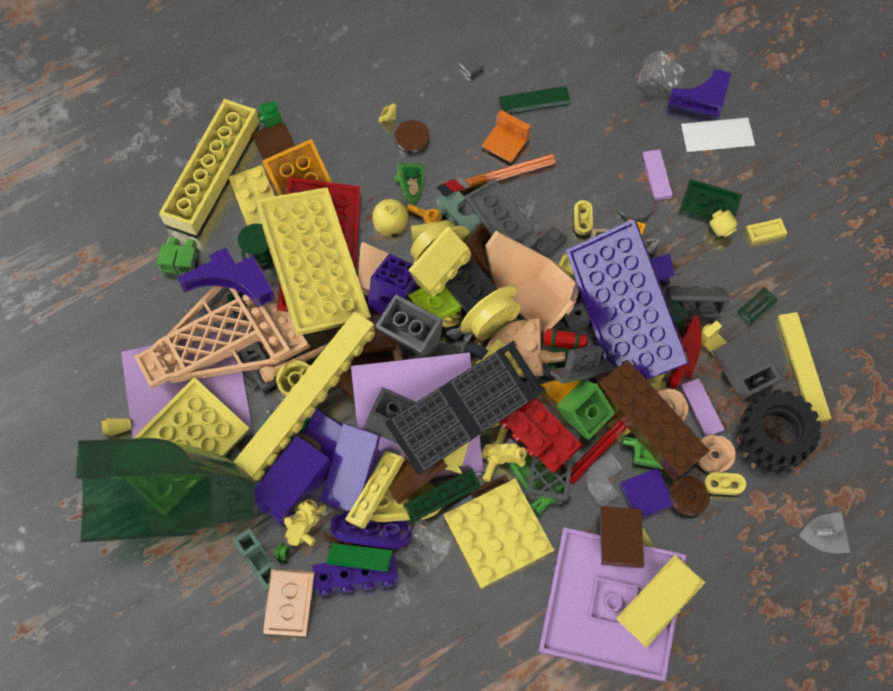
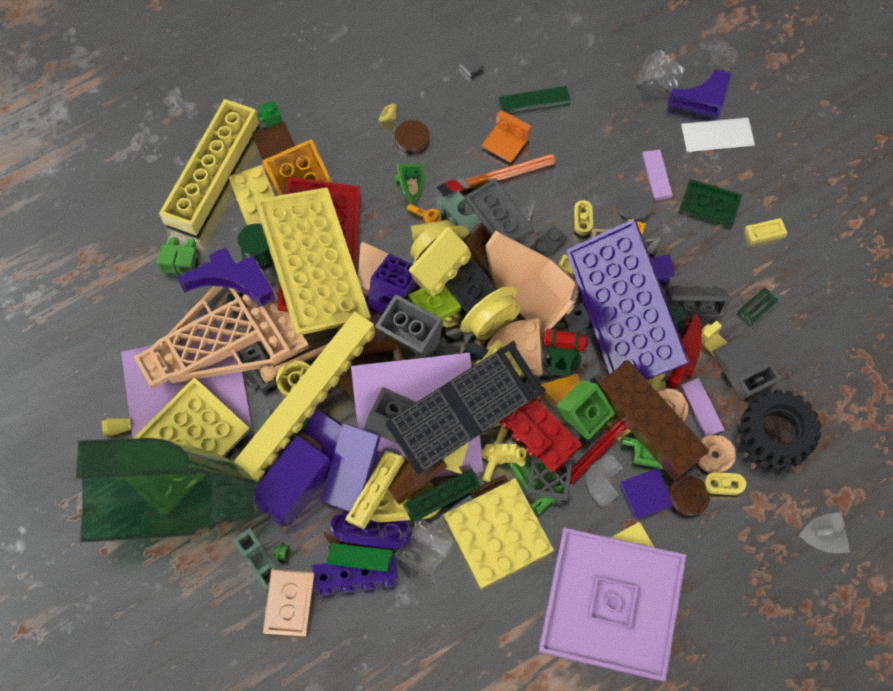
(302, 521): light yellow piece -> none
(390, 217): light yellow cylinder -> none
(550, 357): medium nougat arm -> none
(583, 364): dark grey bracket -> none
(621, 537): reddish brown tile -> none
(660, 600): light yellow piece -> none
(723, 223): light yellow head -> none
(803, 364): light yellow tile -> none

